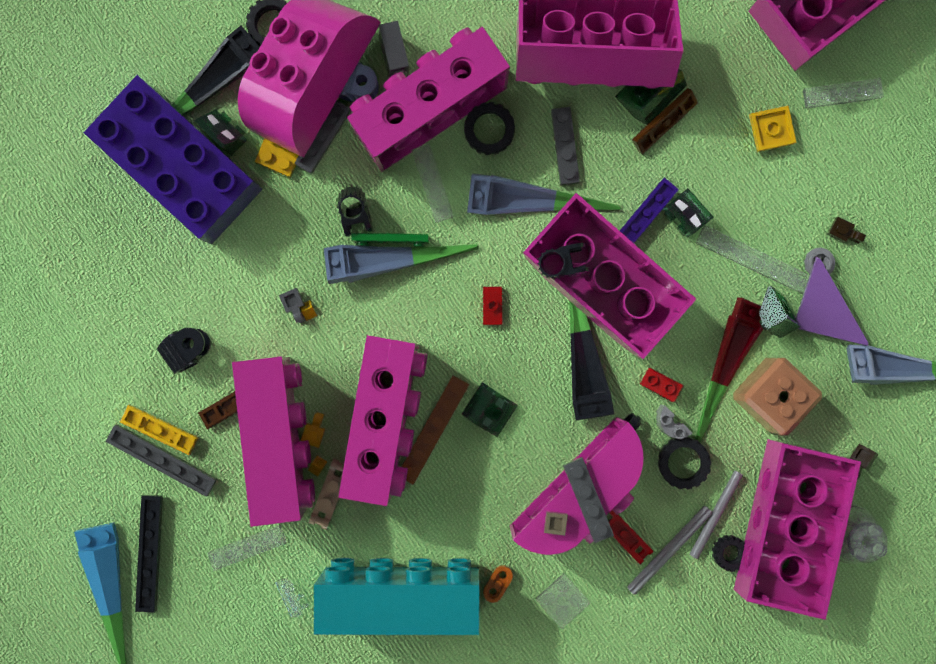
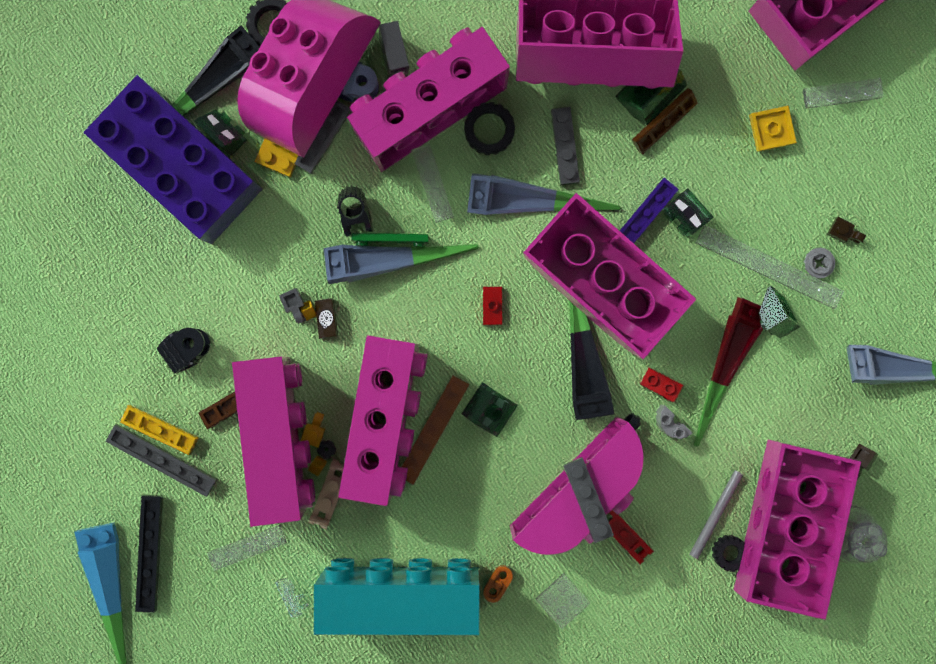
(326, 318): none -> dark brown slope
(331, 449): none -> black plate
(555, 523): dark tan plate -> none
(567, 269): black piece -> none
(669, 550): light grey axle -> none
(698, 477): black tyre -> none
(761, 393): nougat plate -> none
(825, 310): medium lavender tile -> none

